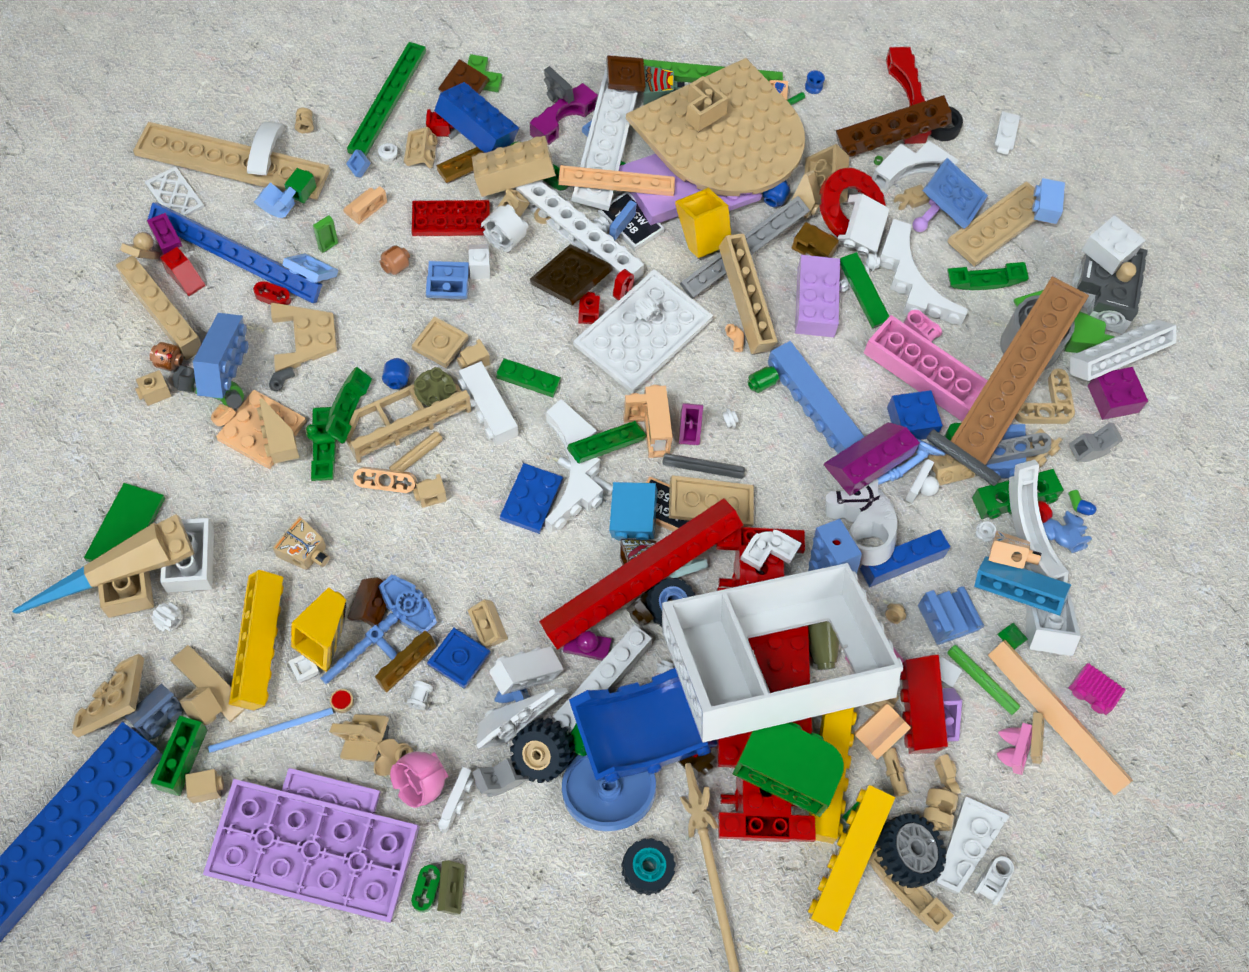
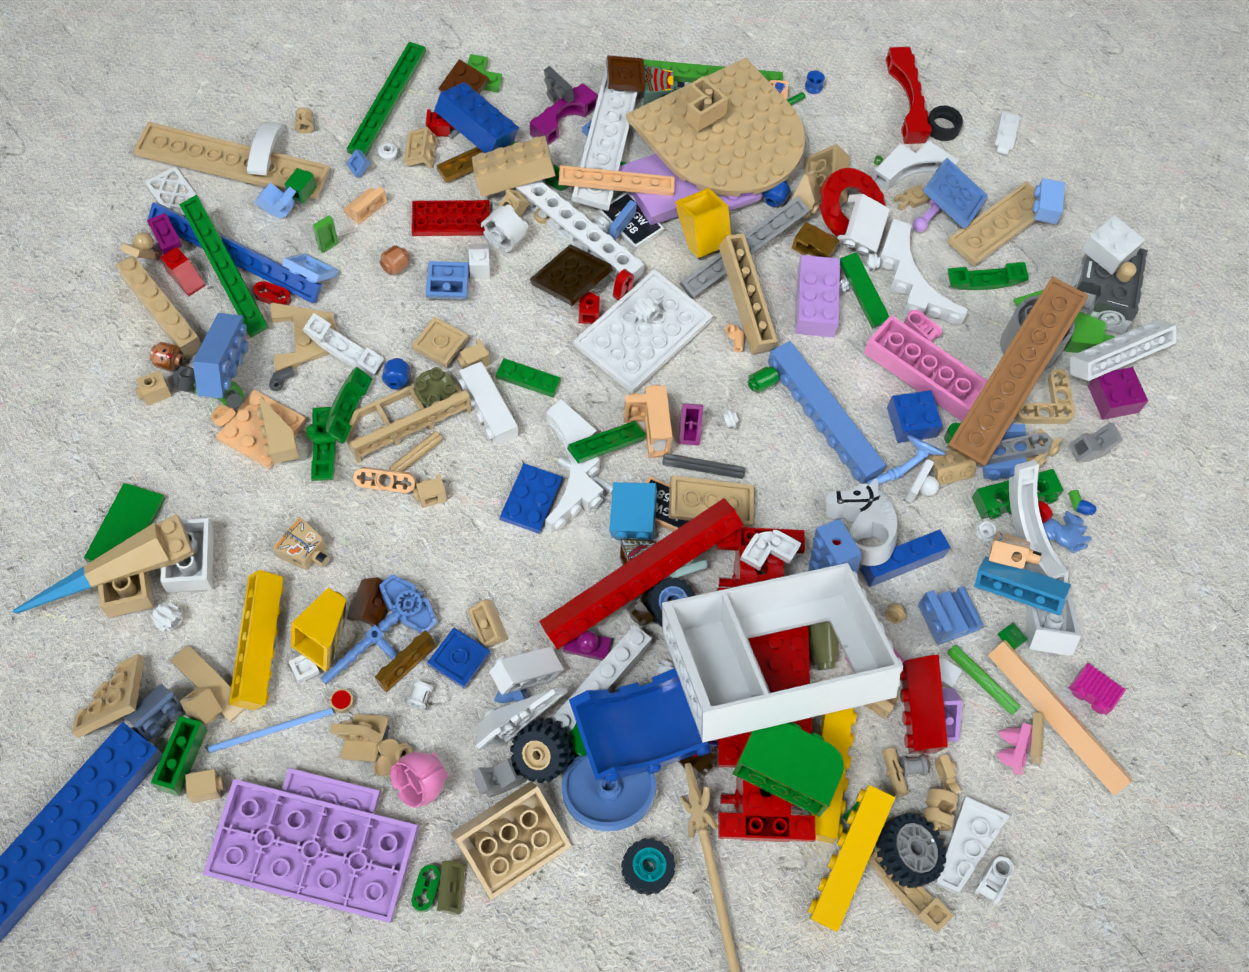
(224, 265): none -> green plate
(340, 346): none -> white slope
(455, 803): white hinge -> none
(511, 840): none -> tan slope
(862, 136): reddish brown brick -> none
(872, 456): magenta slope -> none
(882, 730): light nougat panel -> none
(914, 765): none -> light grey bush
(963, 457): dark grey axle -> none

